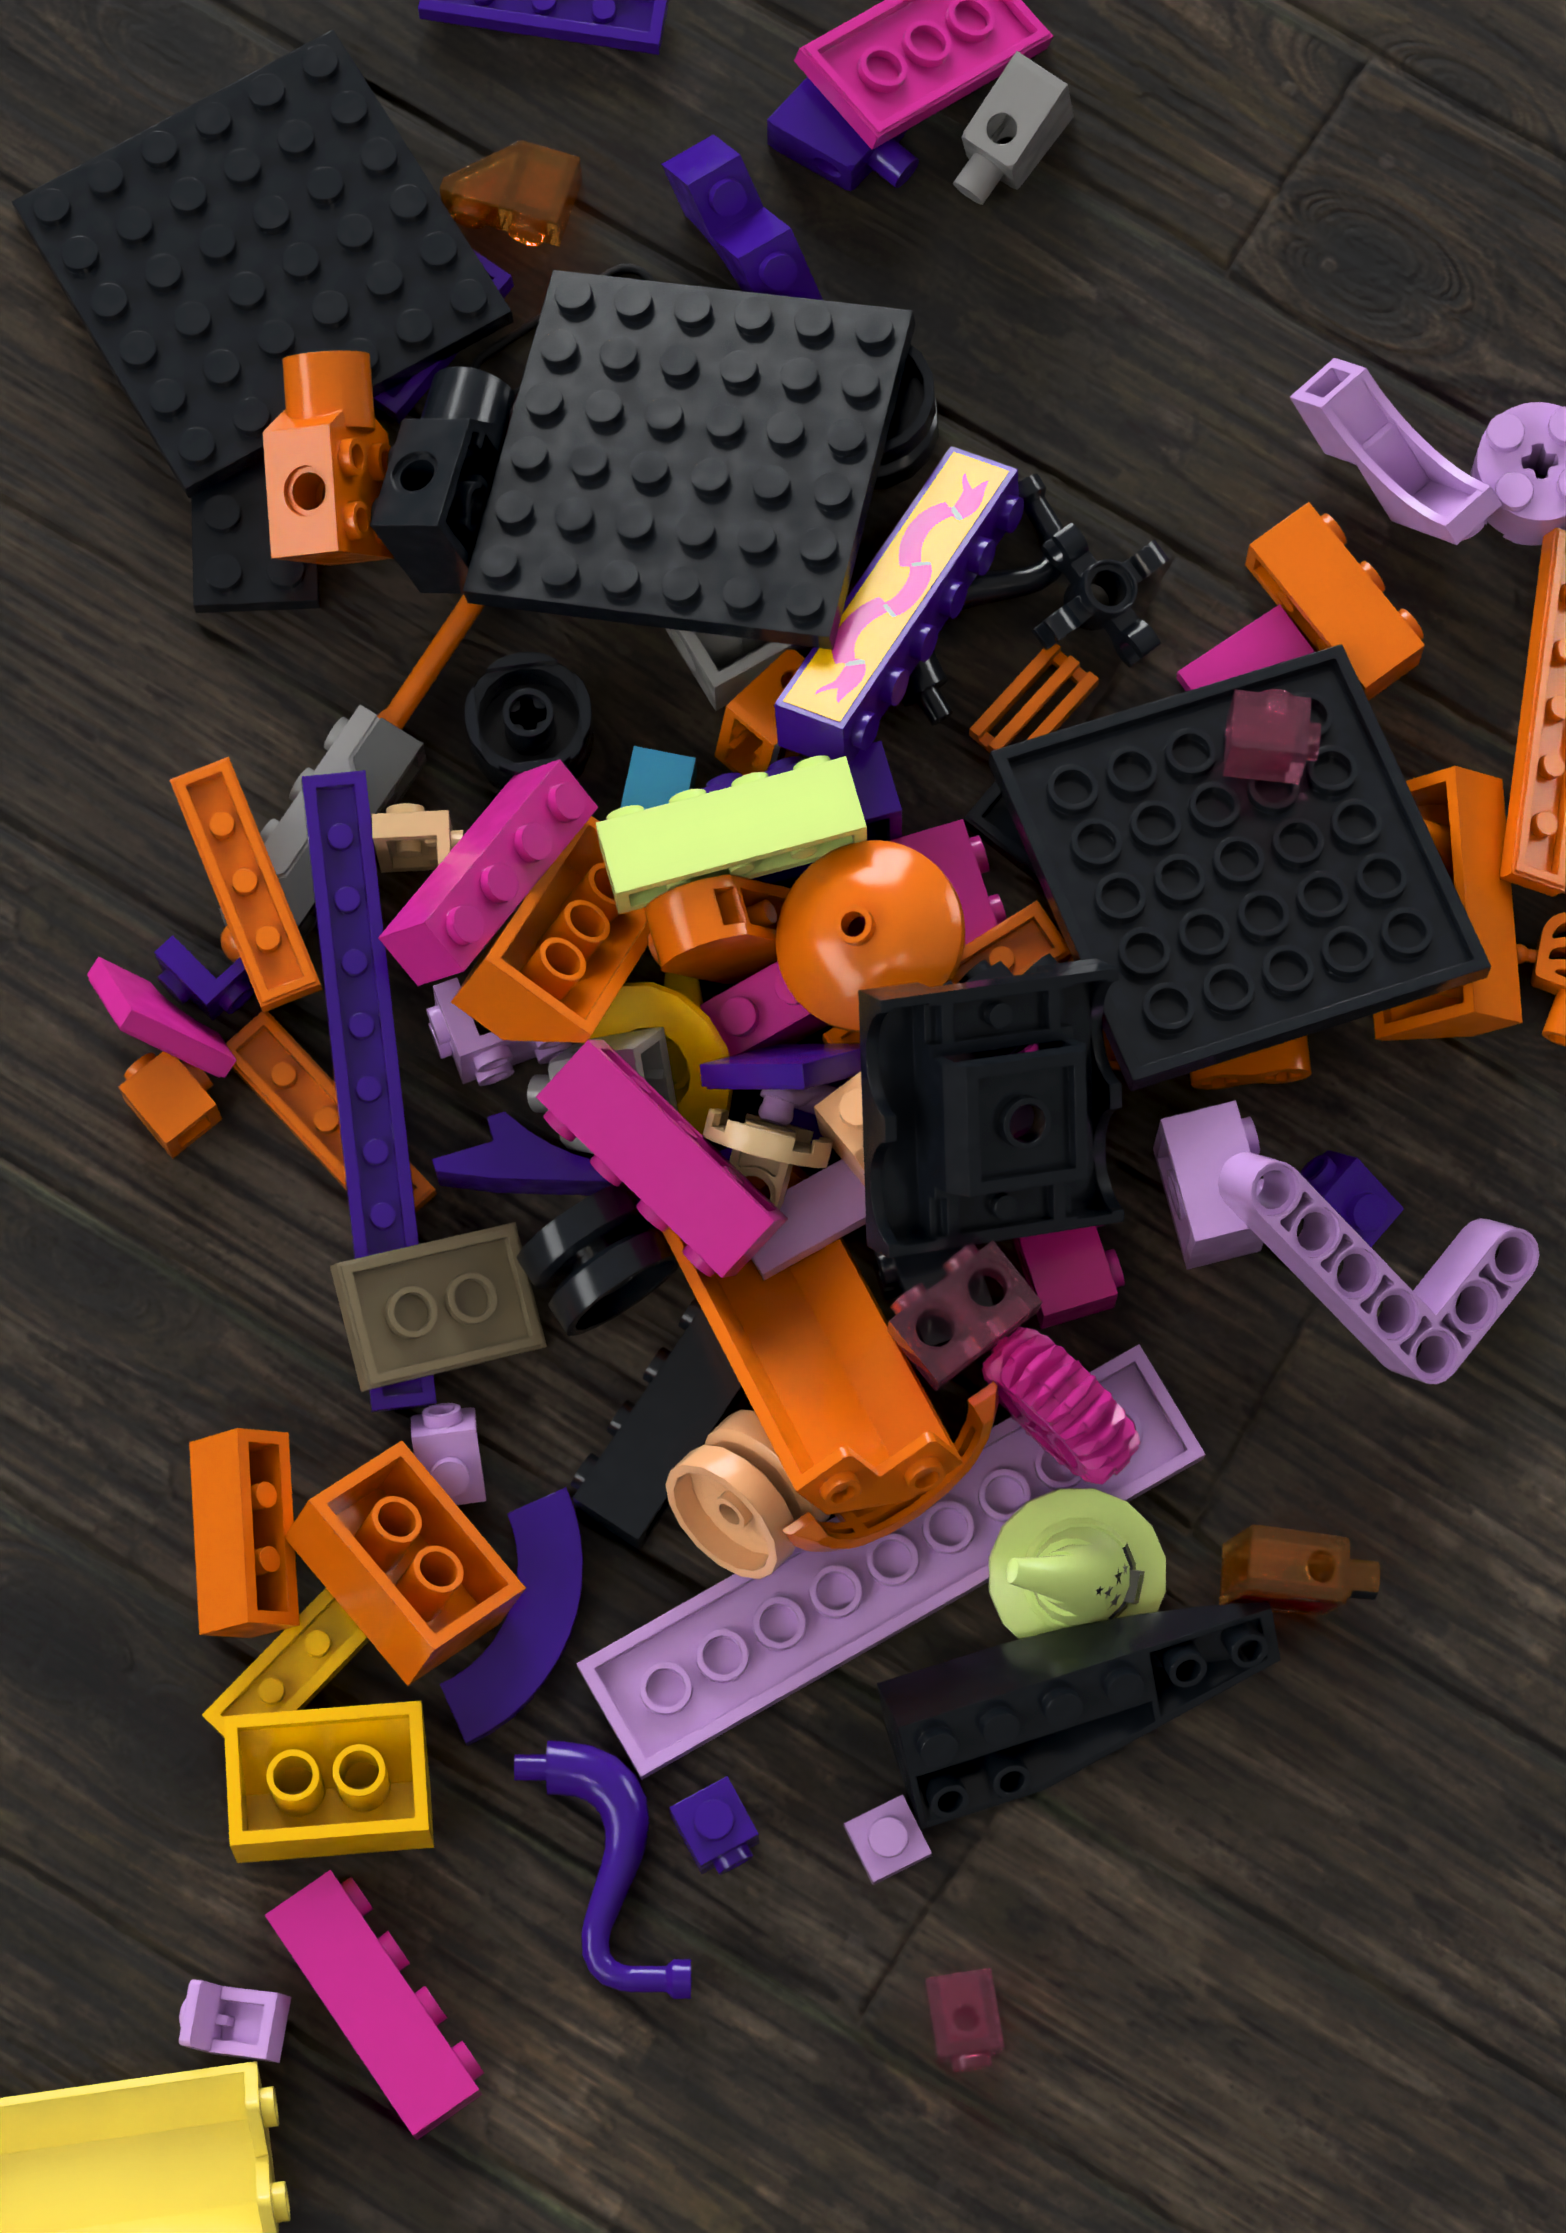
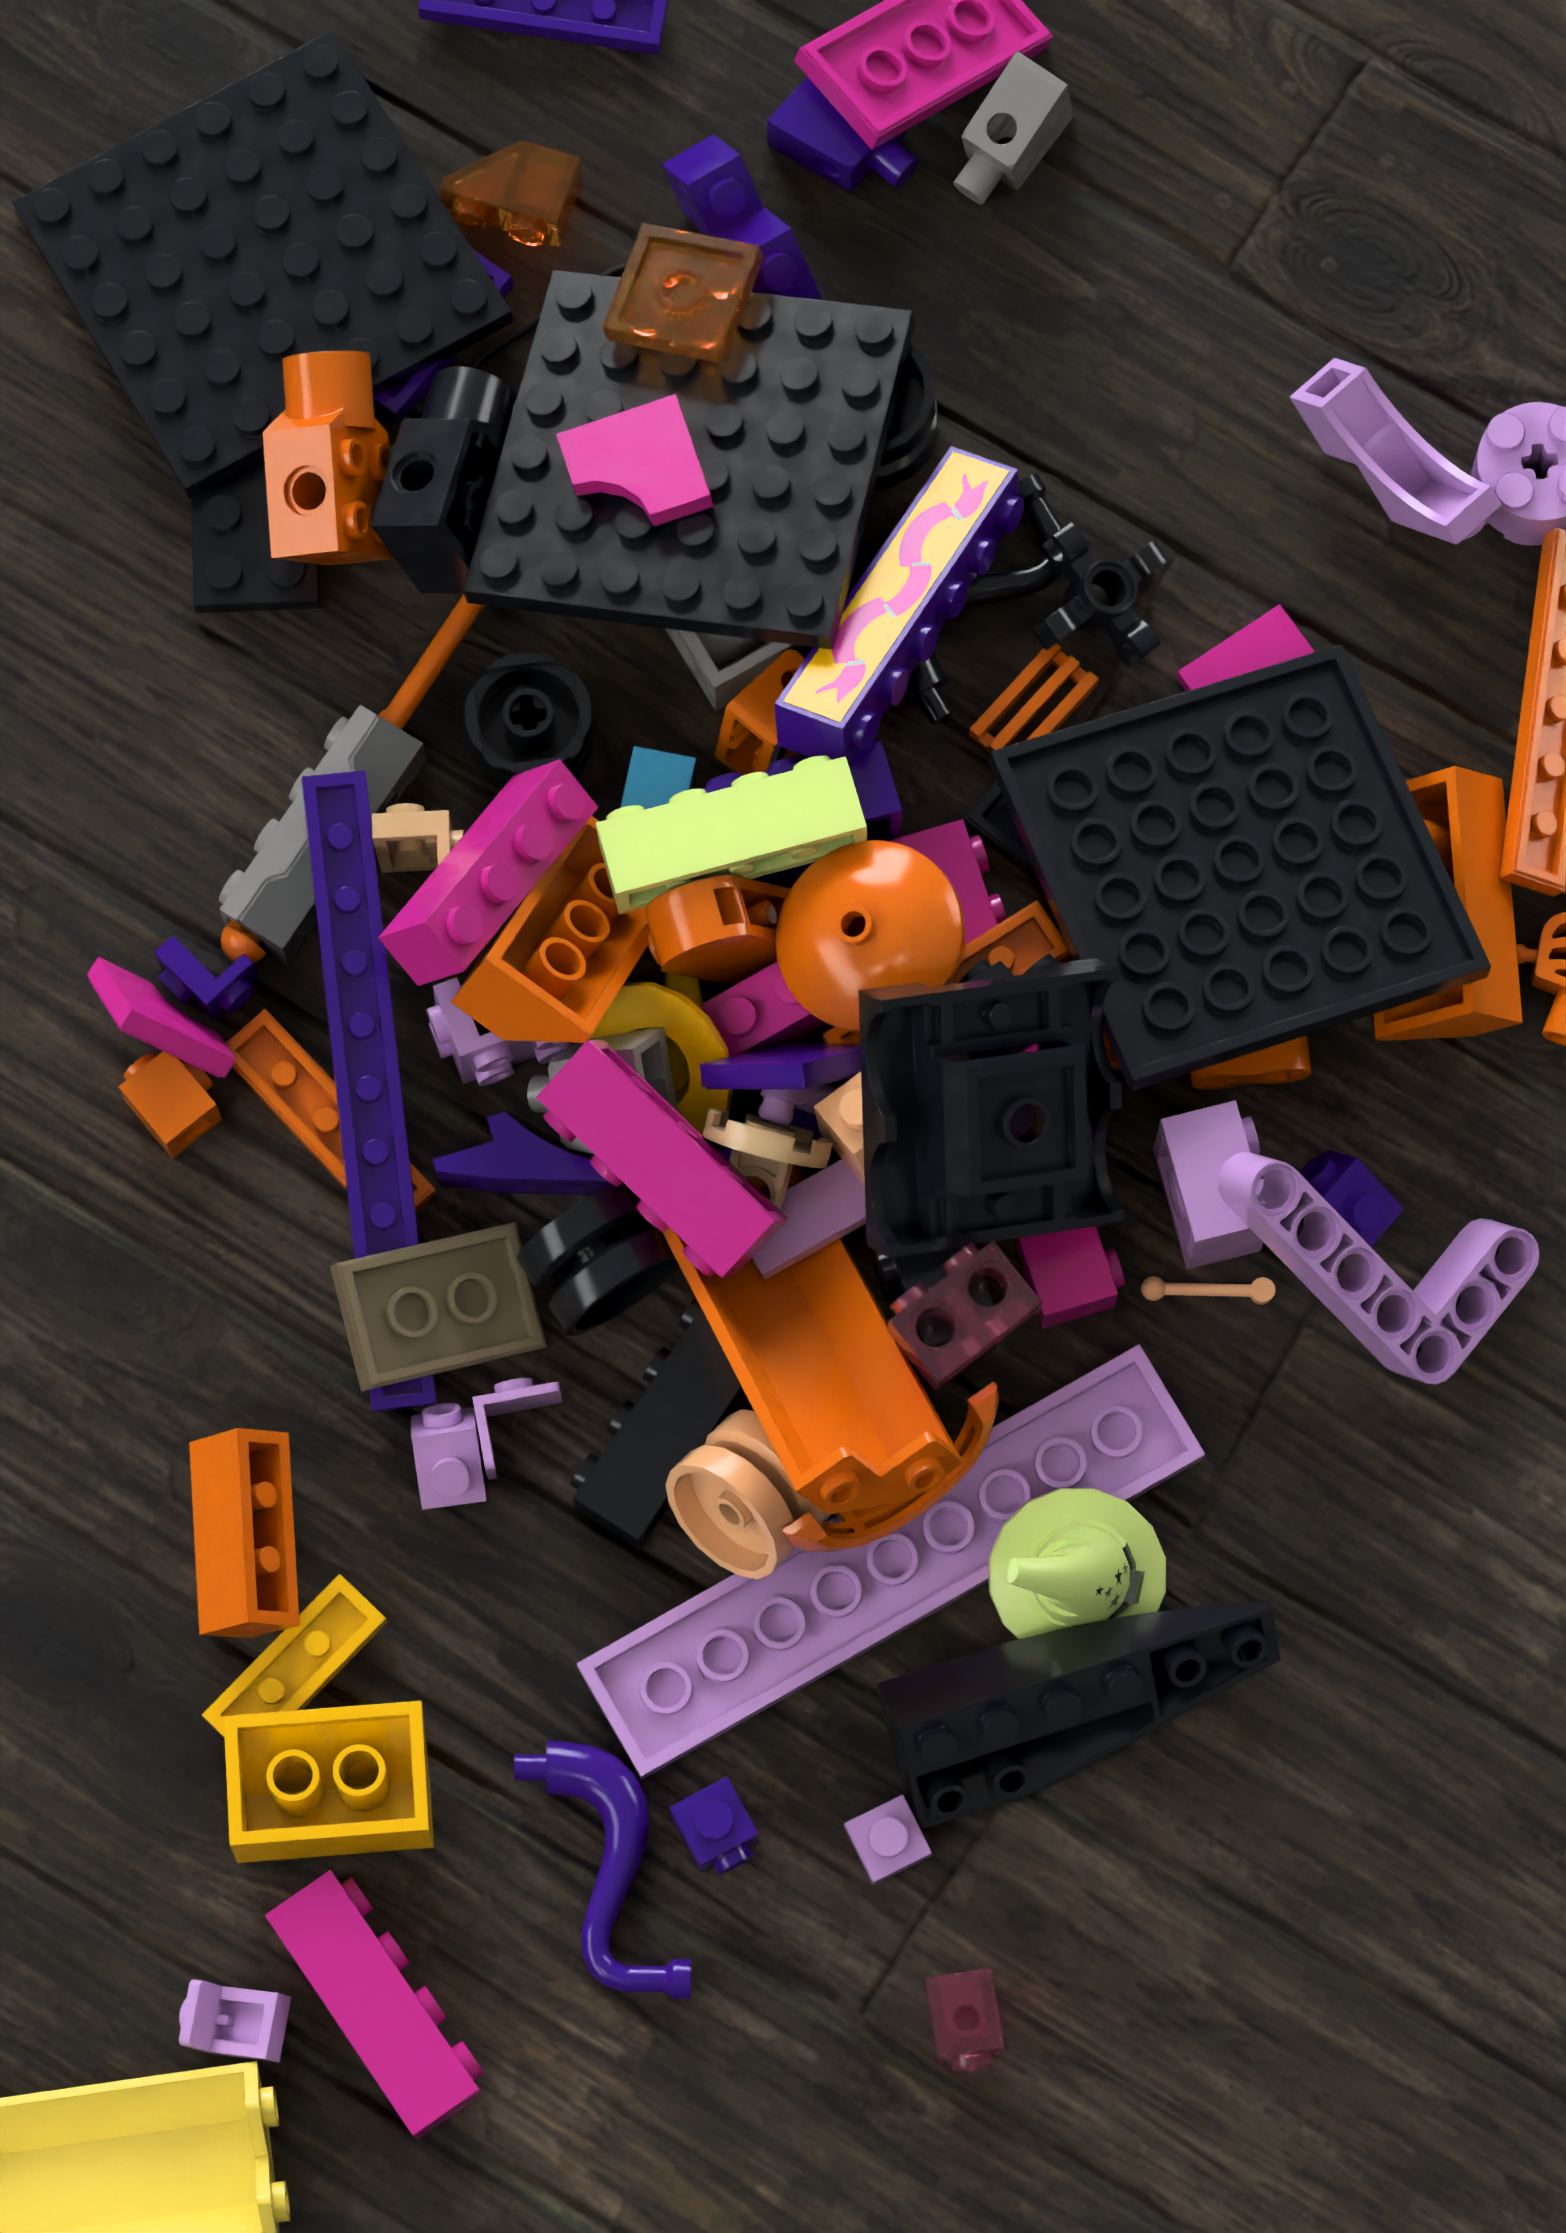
(245, 884): orange tile -> none
(404, 1562): orange brick -> none
(509, 1397): none -> lavender bracket
(536, 1625): dark purple tile -> none
(640, 457): none -> tile
(682, 293): none -> clear orange plate
(1061, 1405): dark pink gear -> none
(1260, 1291): none -> light nougat hinge
(1269, 736): clear pink brick -> none
(1275, 1564): clear orange torso -> none
(1335, 597): orange brick -> none

